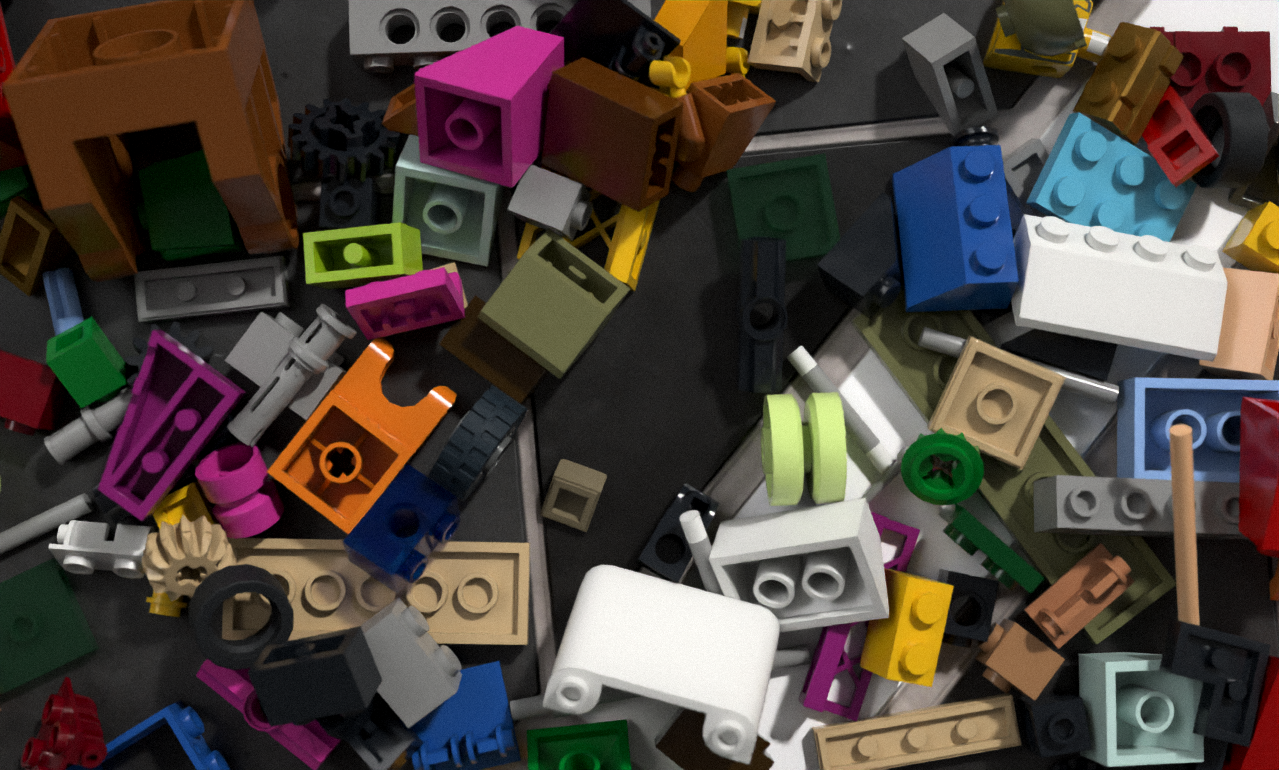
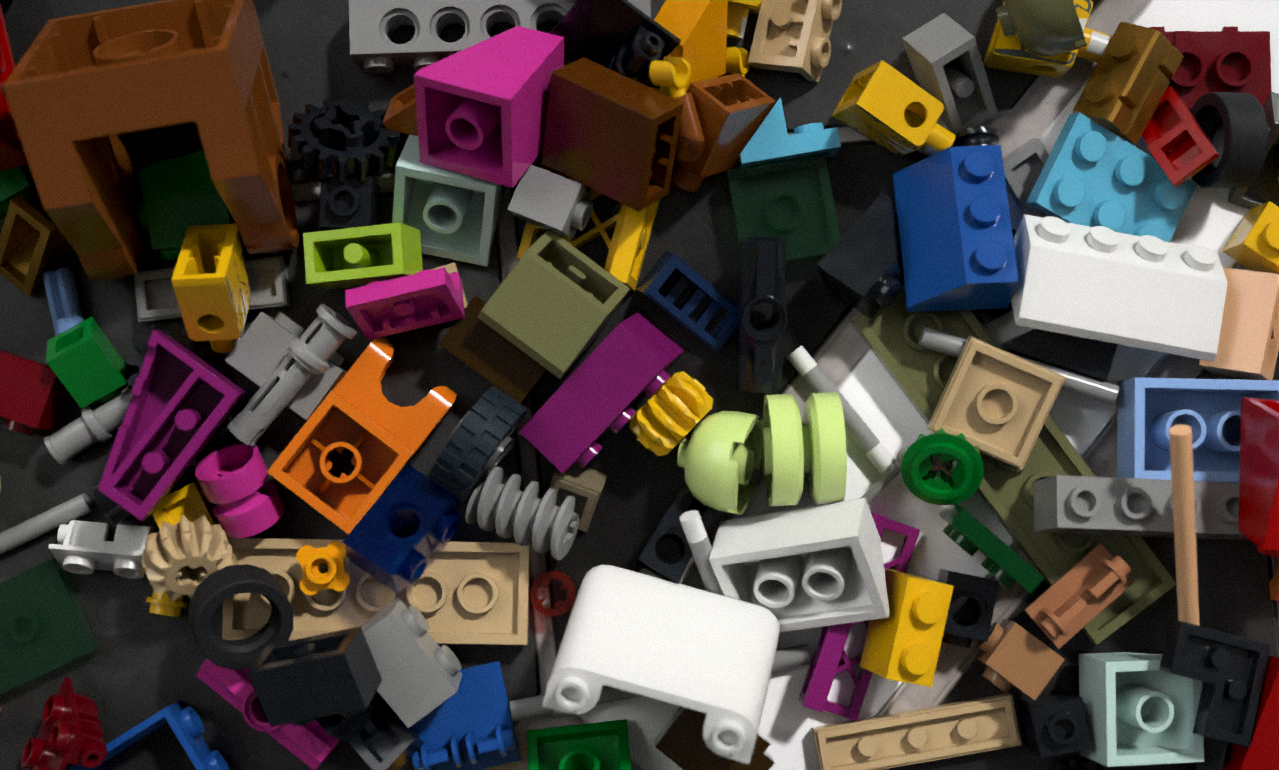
(214, 303): none -> yellow torso
(333, 557): none -> light orange plate
(524, 514): none -> light grey piece
(561, 605): none -> clear red bush
(602, 392): none -> magenta wedge
(659, 274): none -> dark blue slope
(671, 413): none -> yellow gear
(722, 460): none -> yellowish green cylinder
(774, 144): none -> medium azure slope
(893, 112): none -> yellow torso

